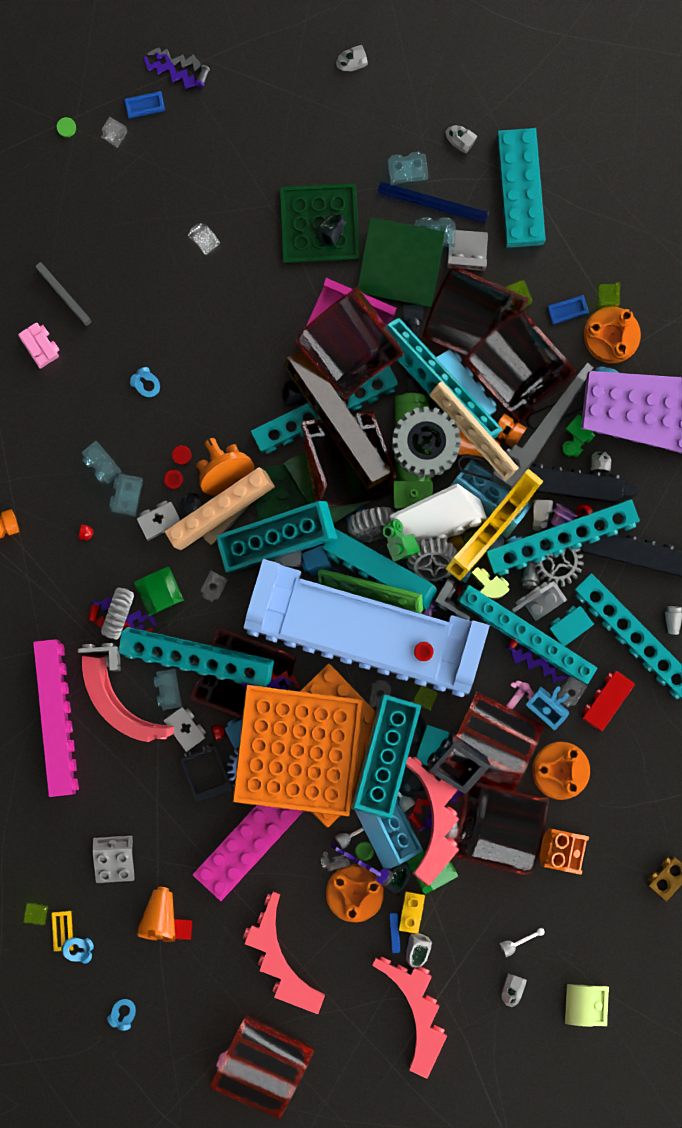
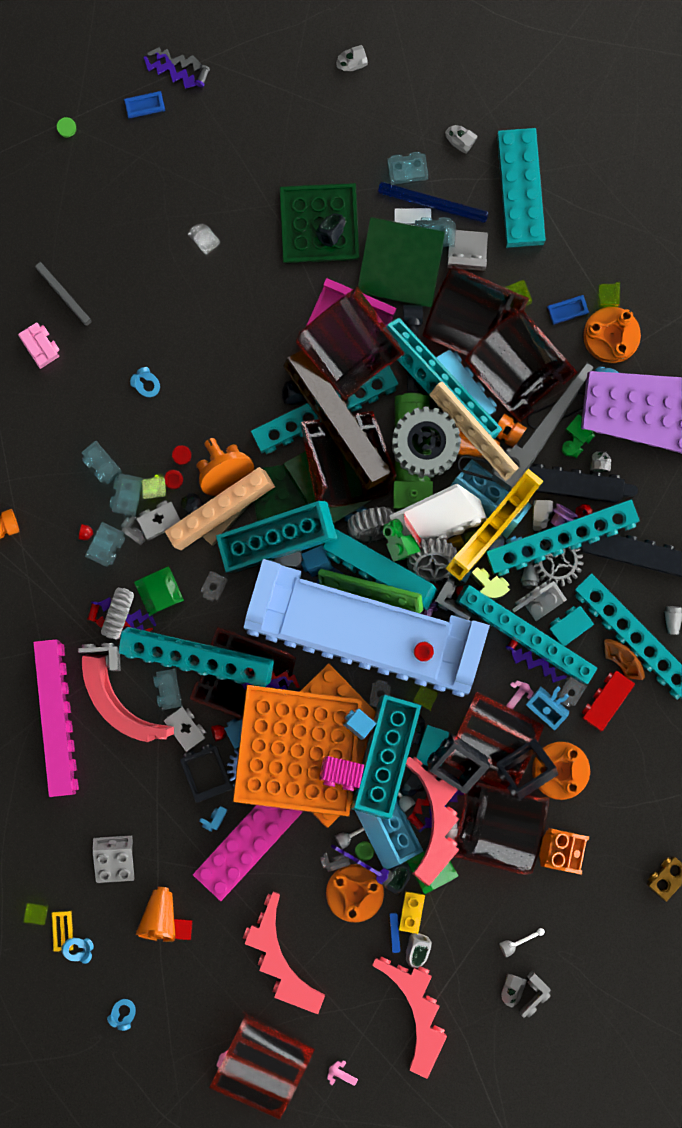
(105, 545): none -> clear light blue brick
(113, 132): clear brick -> none
(135, 534): none -> clear bracket
(153, 487): none -> clear neon green panel
(217, 816): none -> dark azure bracket
(333, 1070): none -> bright pink piece
(341, 772): none -> dark pink brick
(359, 723): none -> dark azure brick
(411, 214): none -> white sticker
(412, 530): none -> sticker
(518, 756): none -> black window
(537, 984): none -> light grey bracket
(586, 1005): yellowish green brick -> none
(624, 658): none -> dark orange tile

